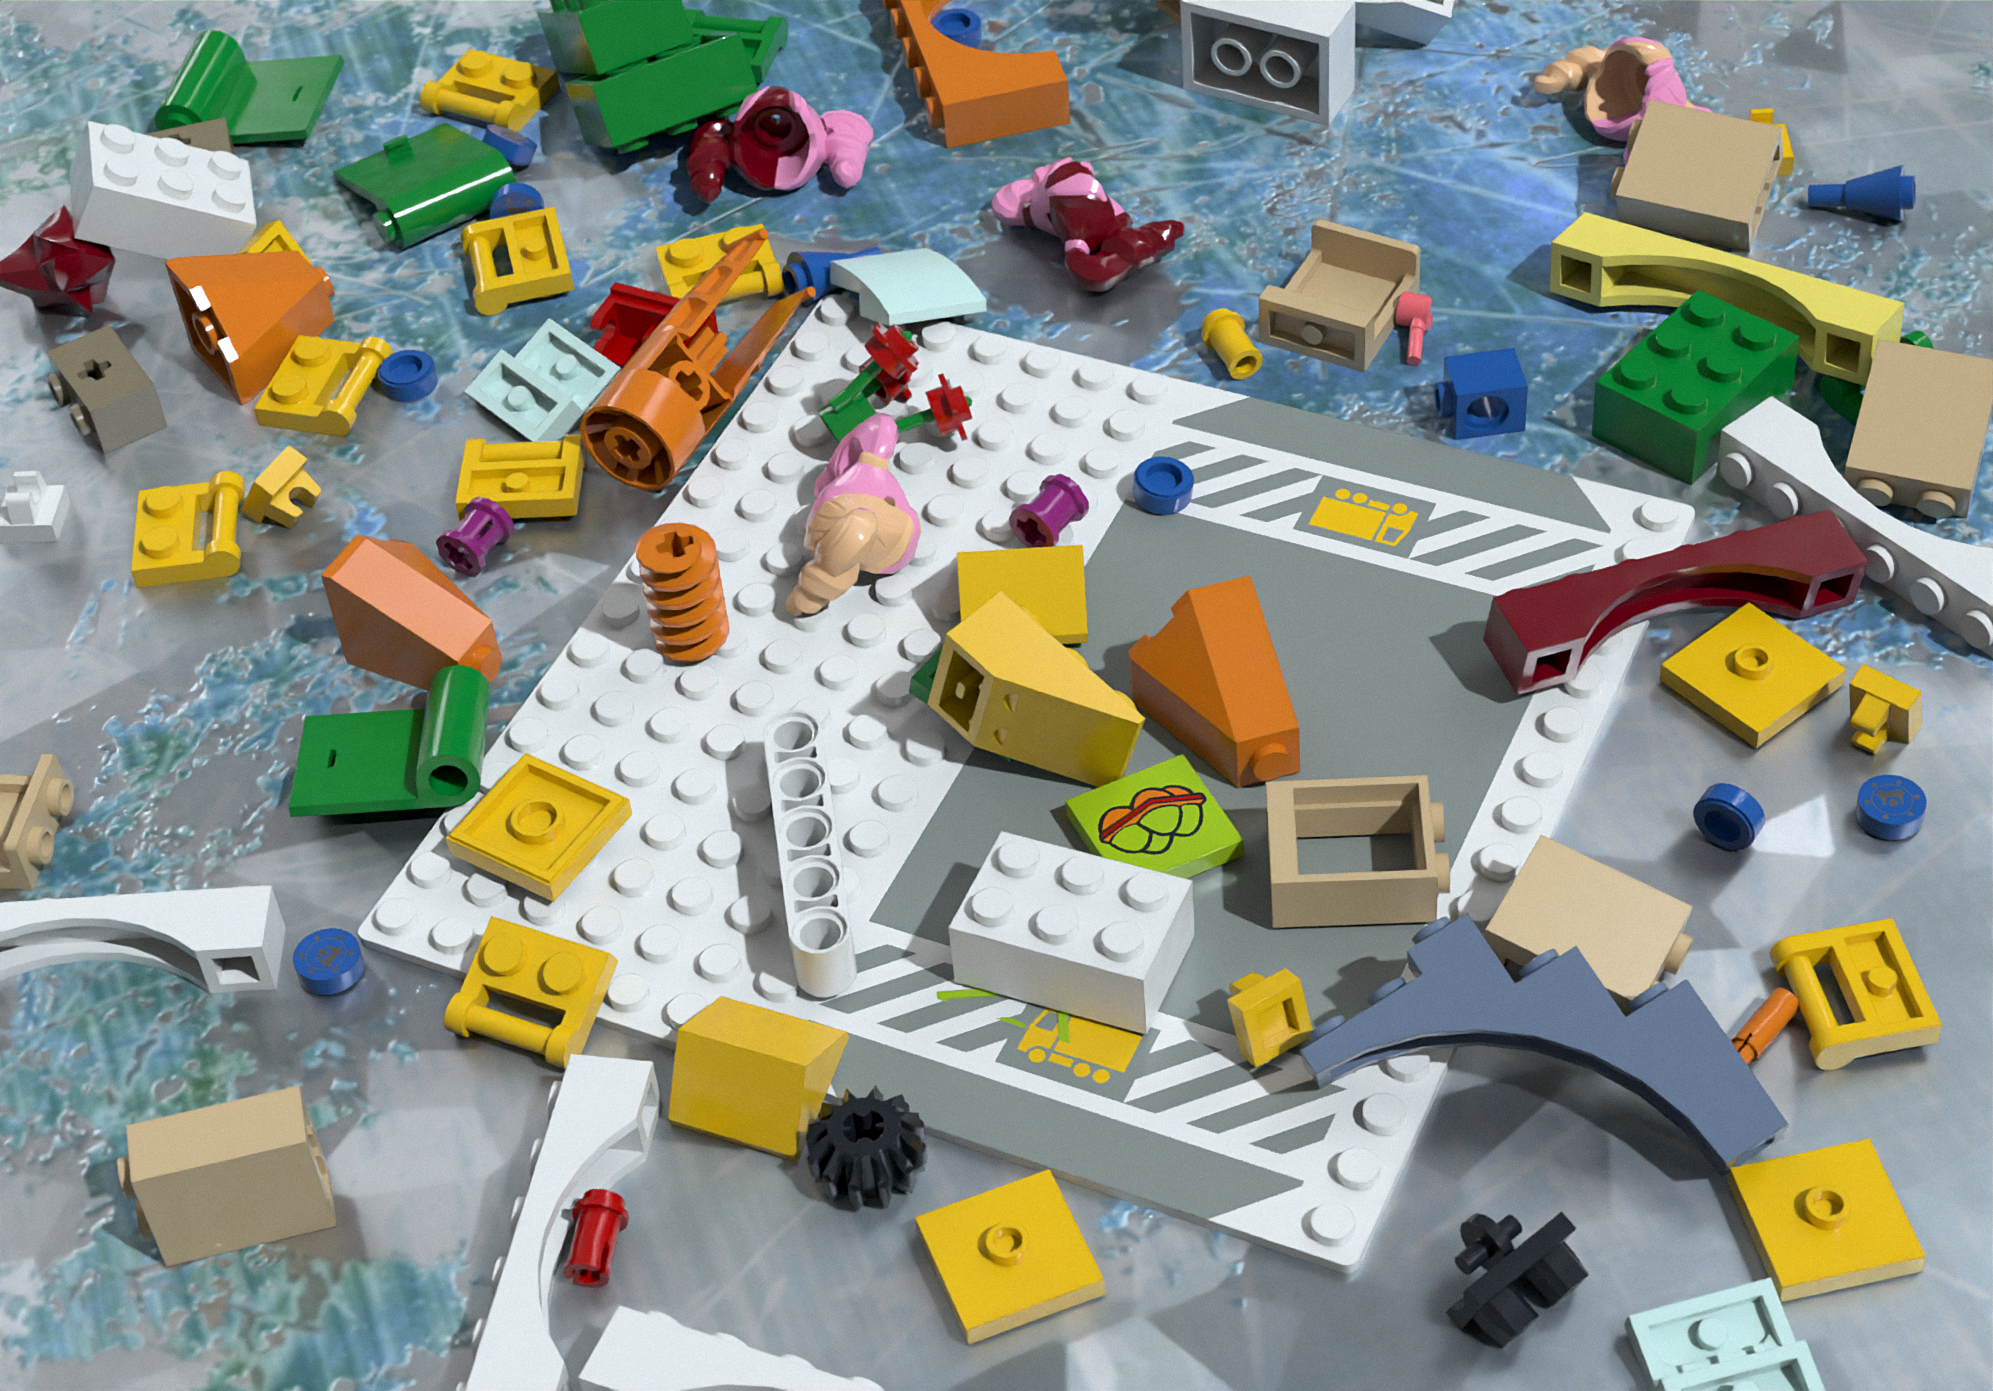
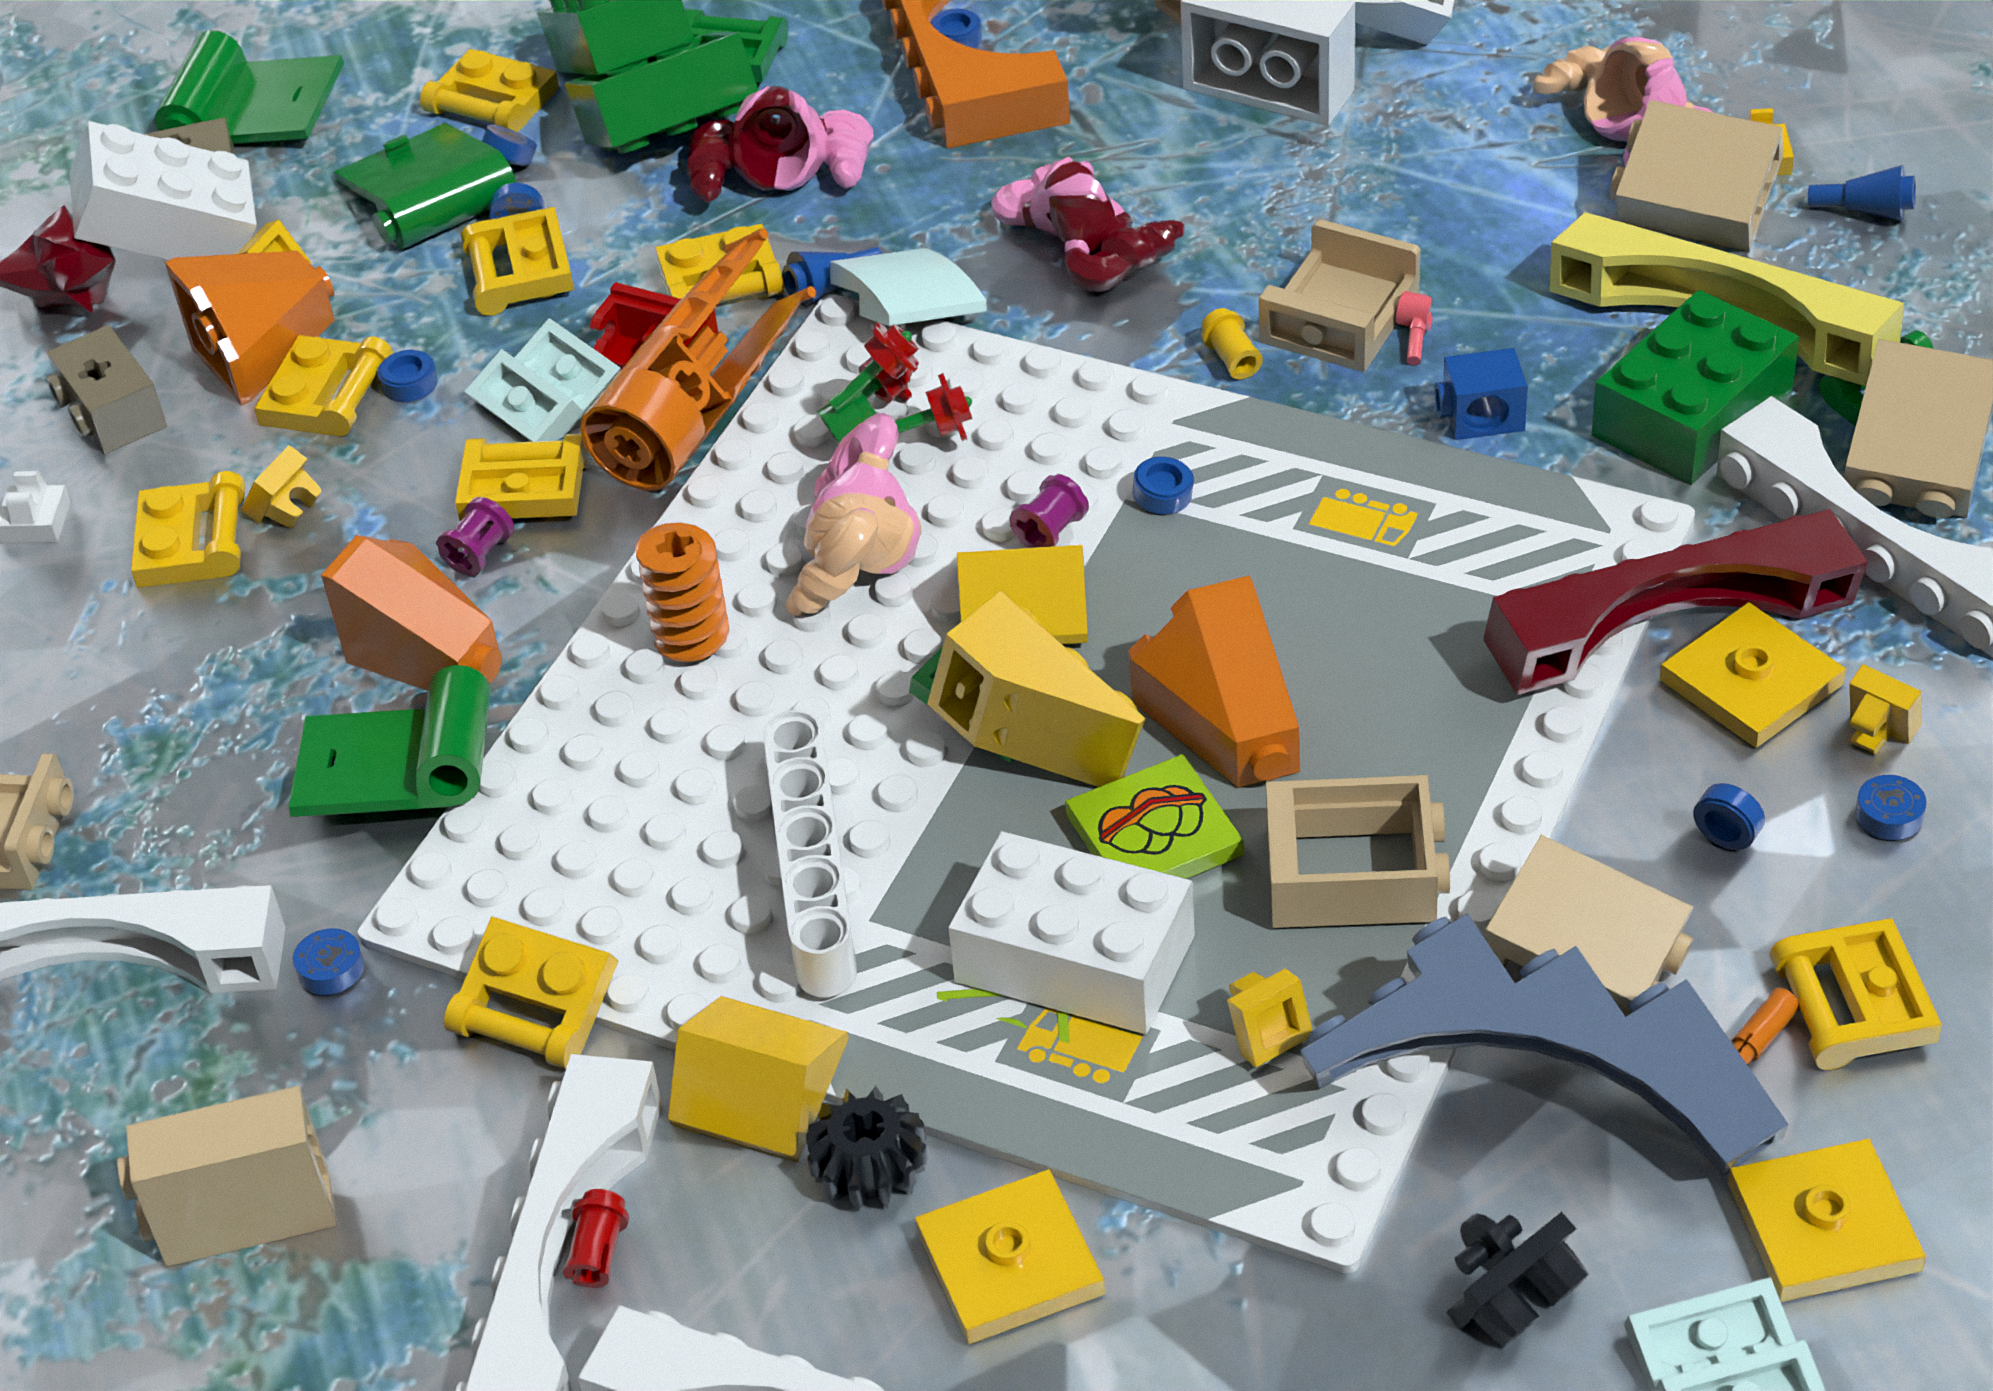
(539, 826): yellow plate -> none

